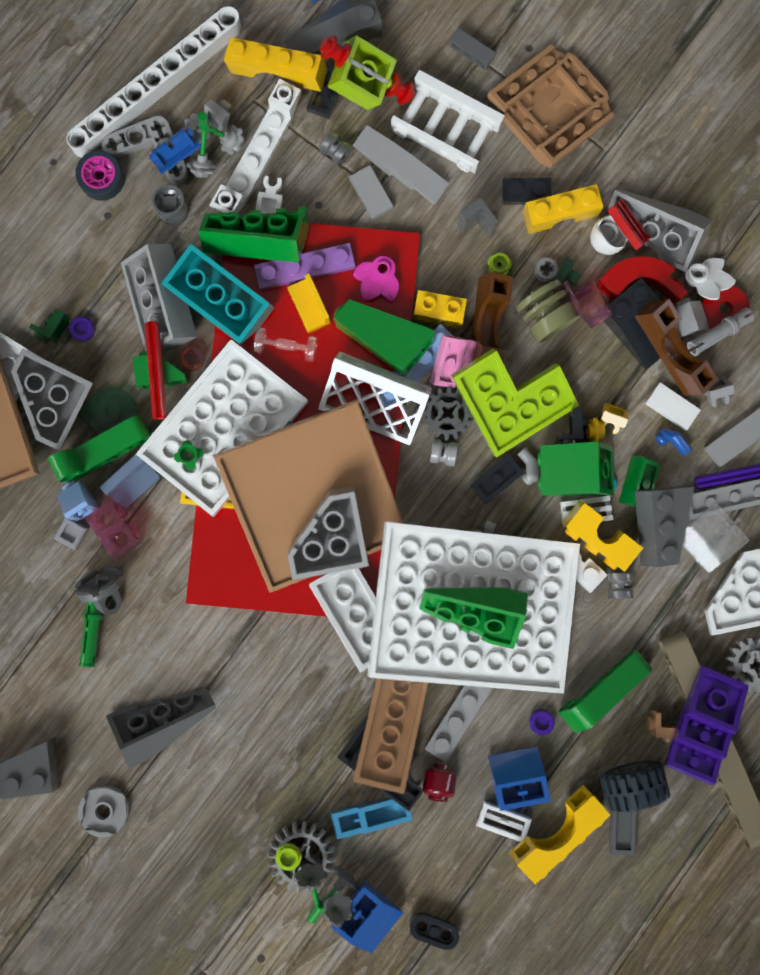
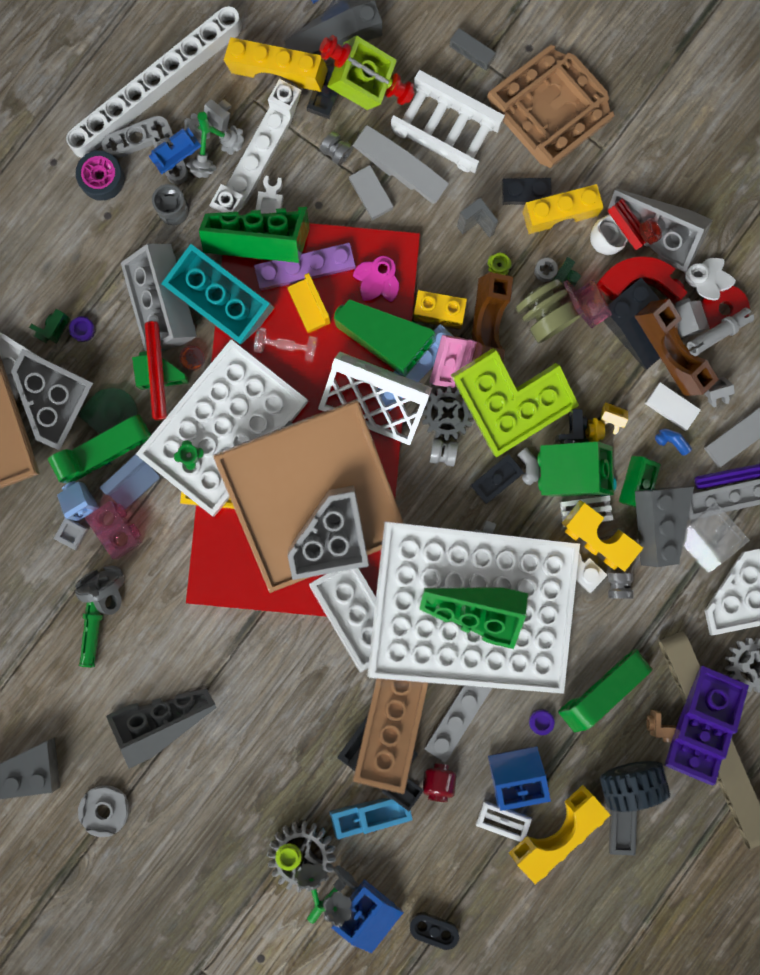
(650, 231): none -> clear red tile

